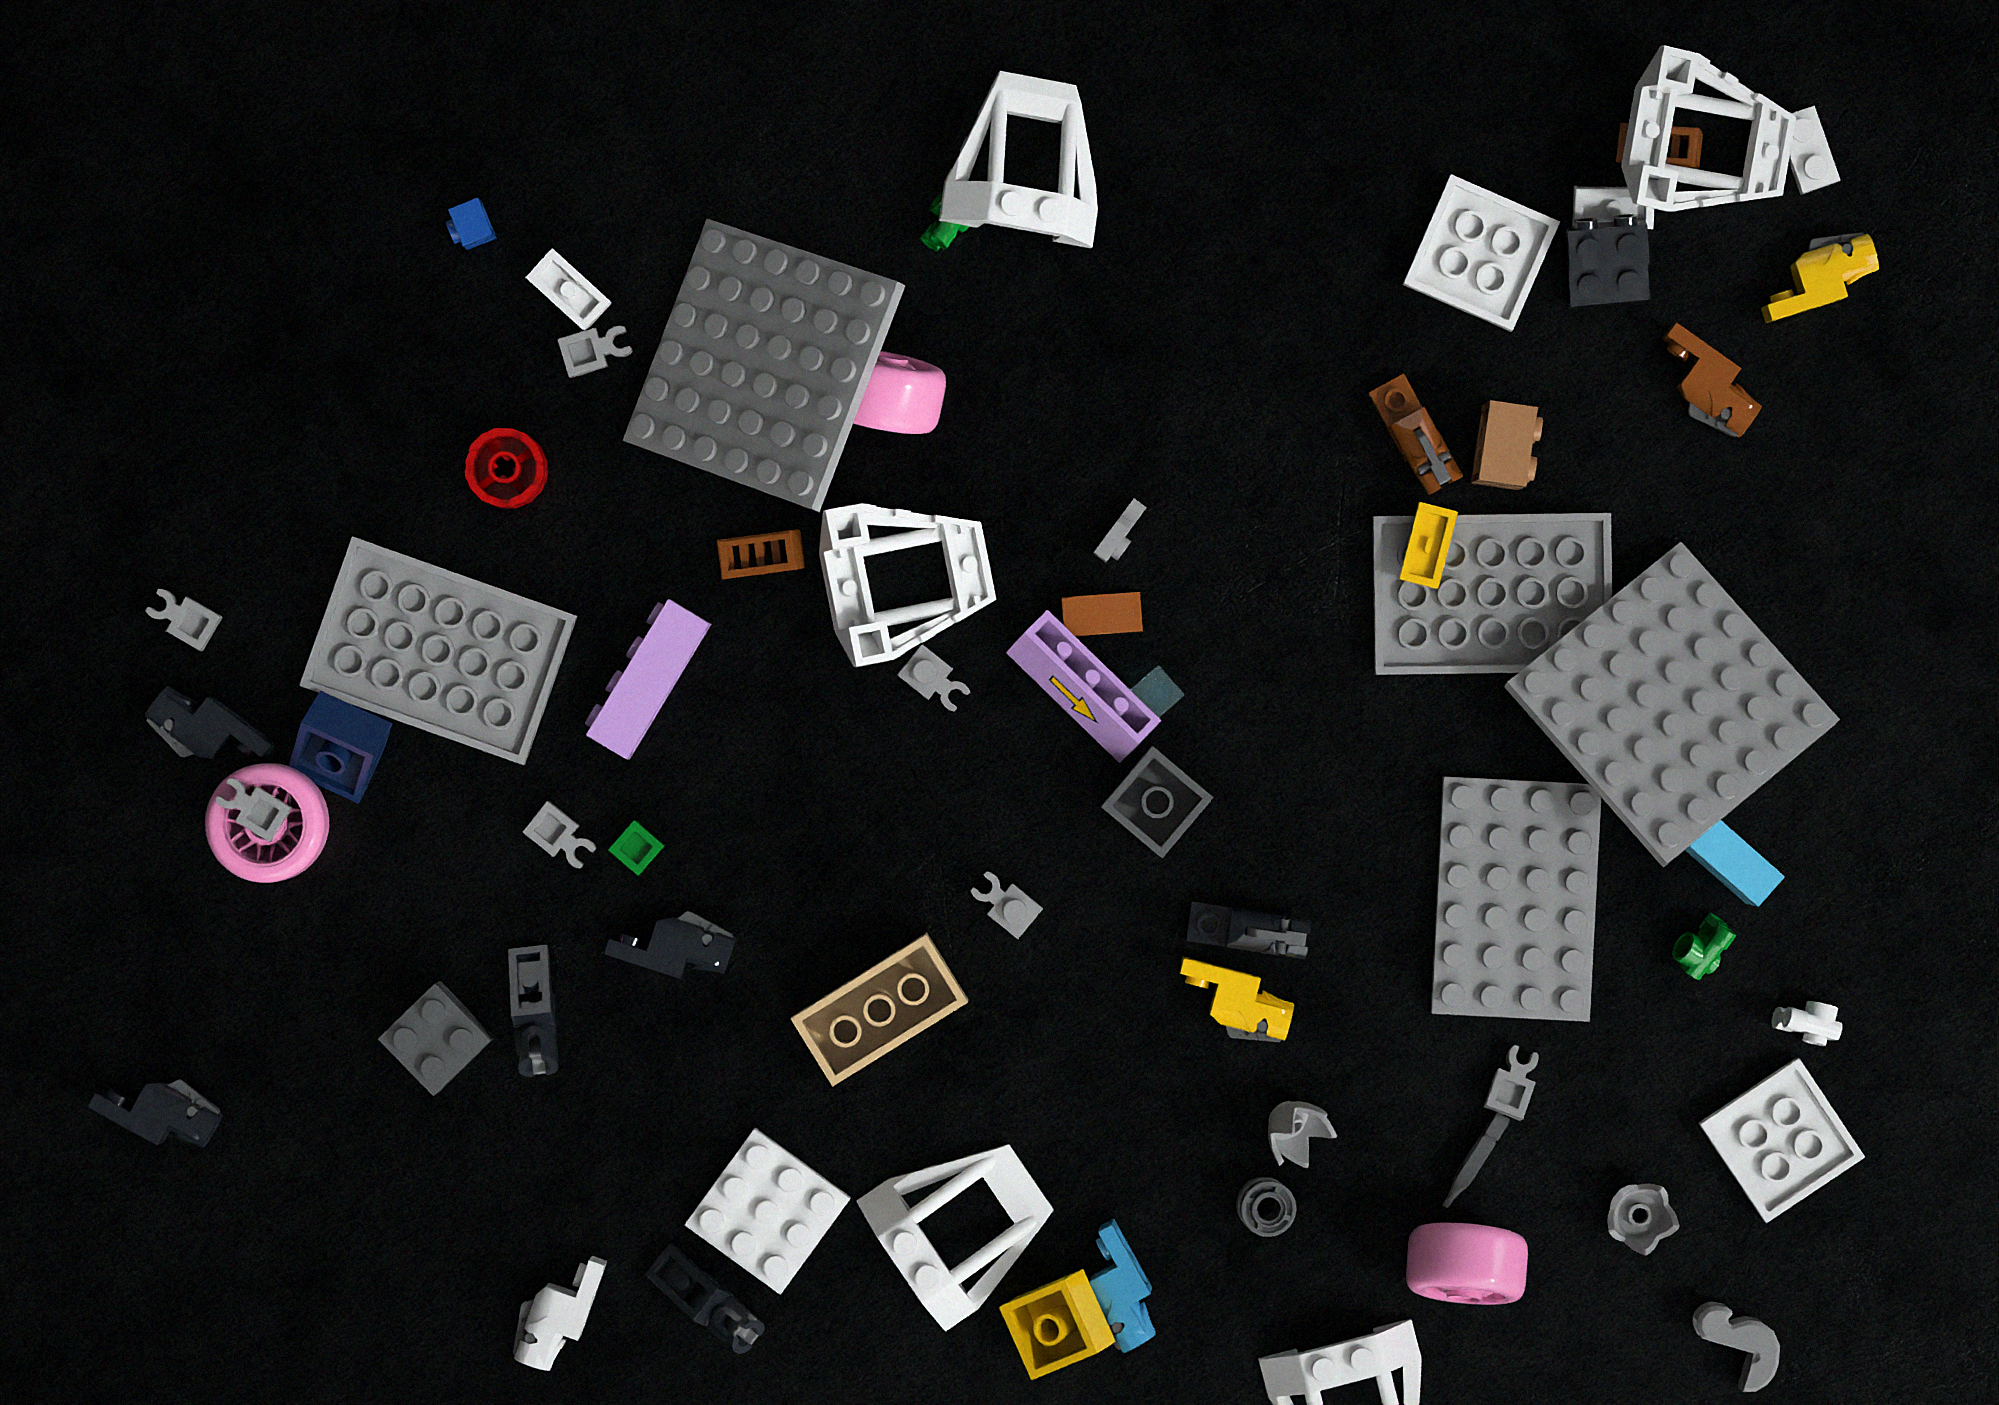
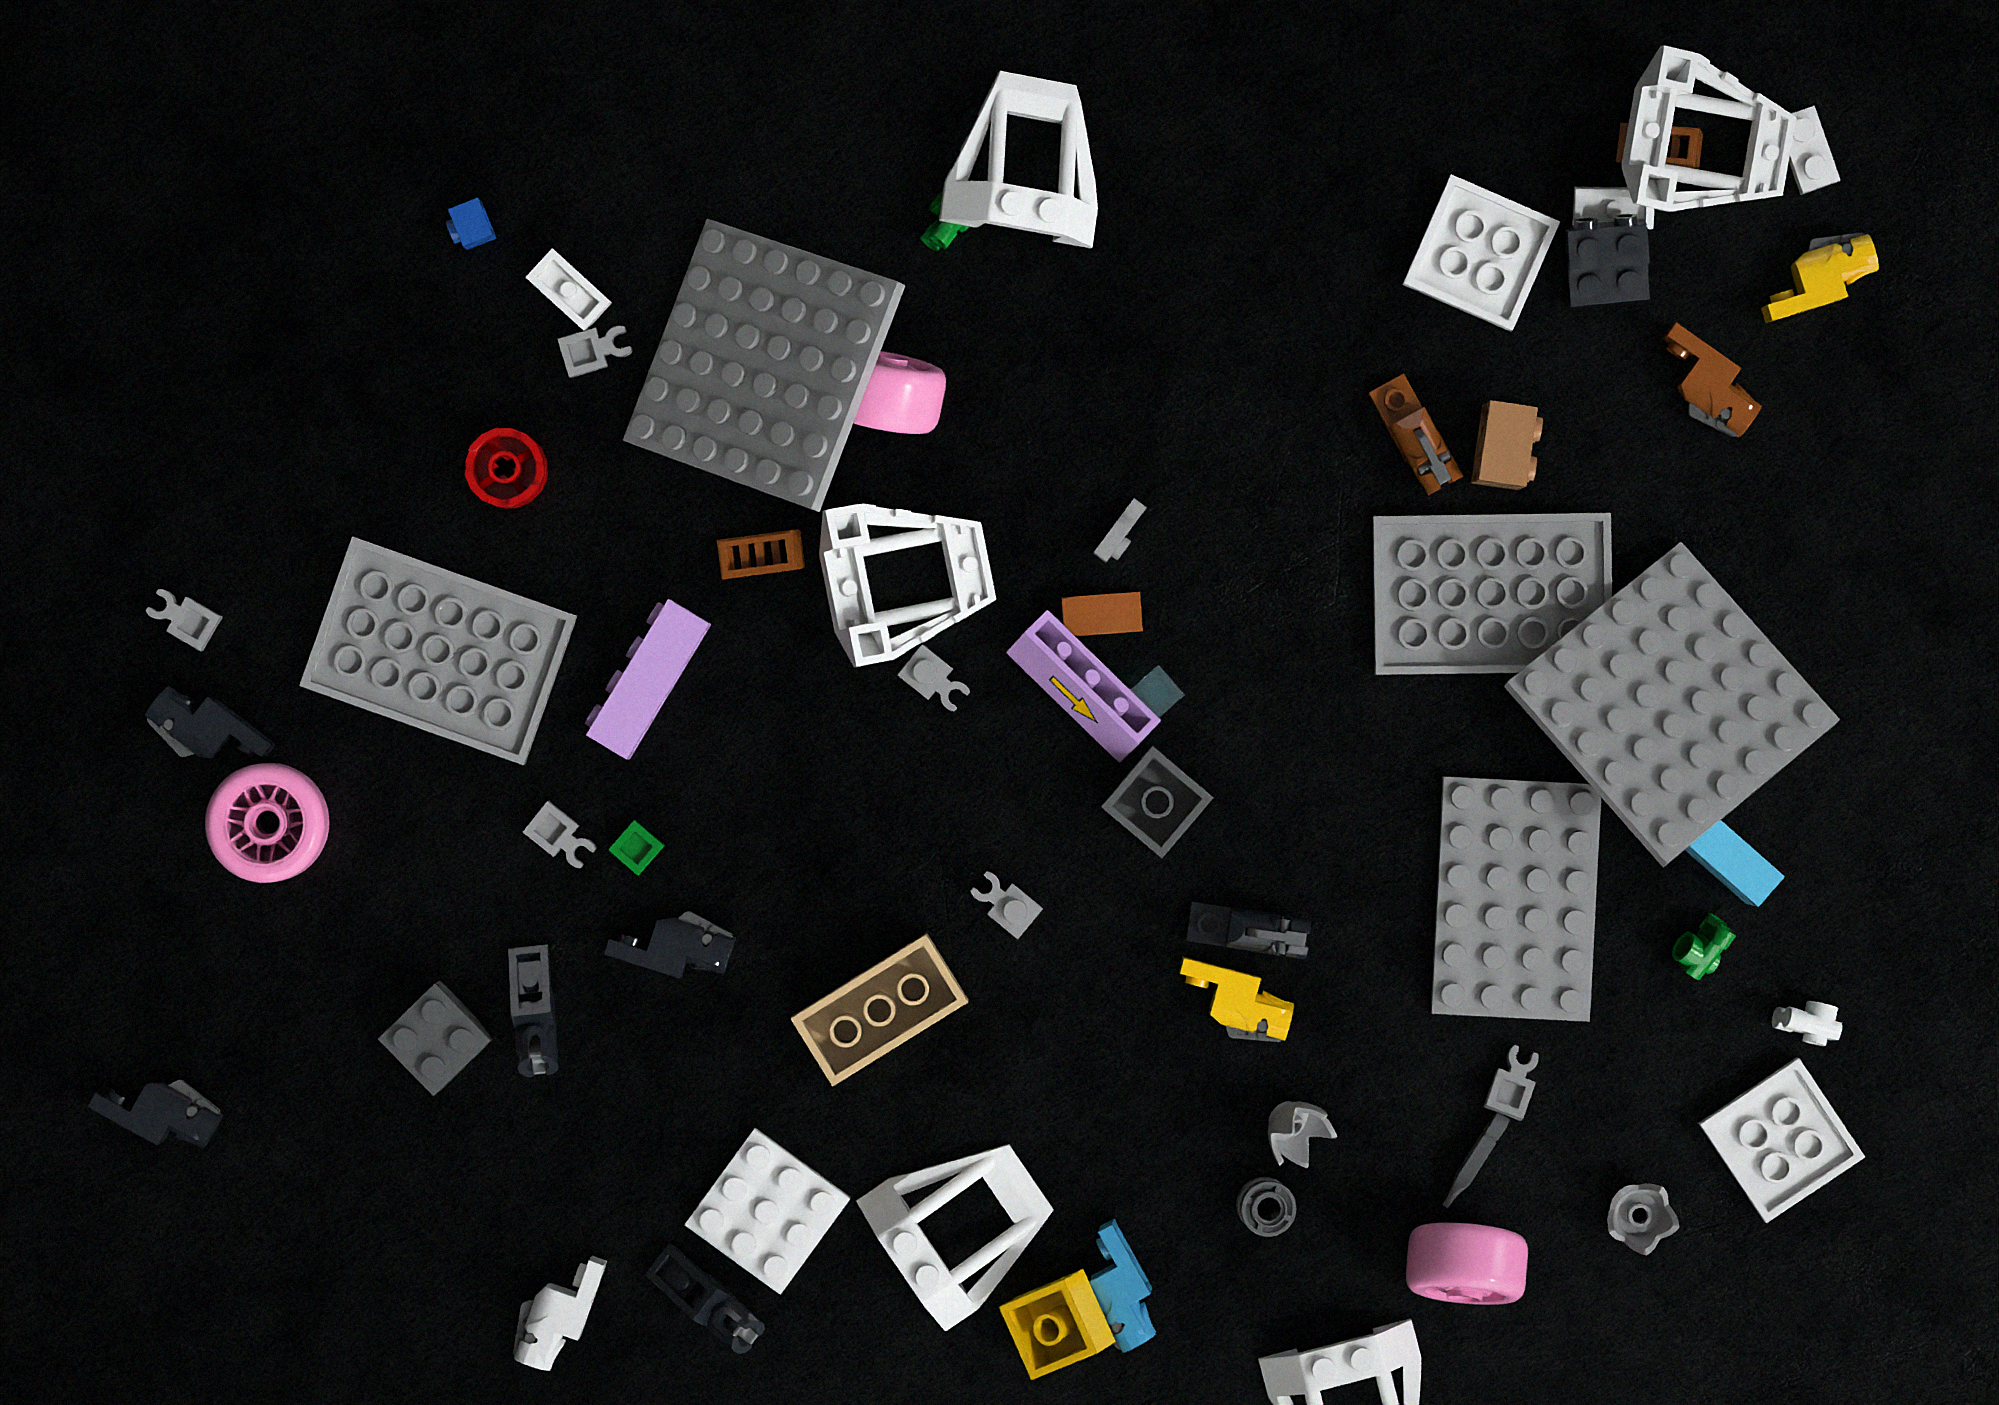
(259, 812): light grey plate -> none
(339, 746): dark blue slope -> none
(1428, 545): yellow plate -> none
(1742, 1333): light grey animal -> none

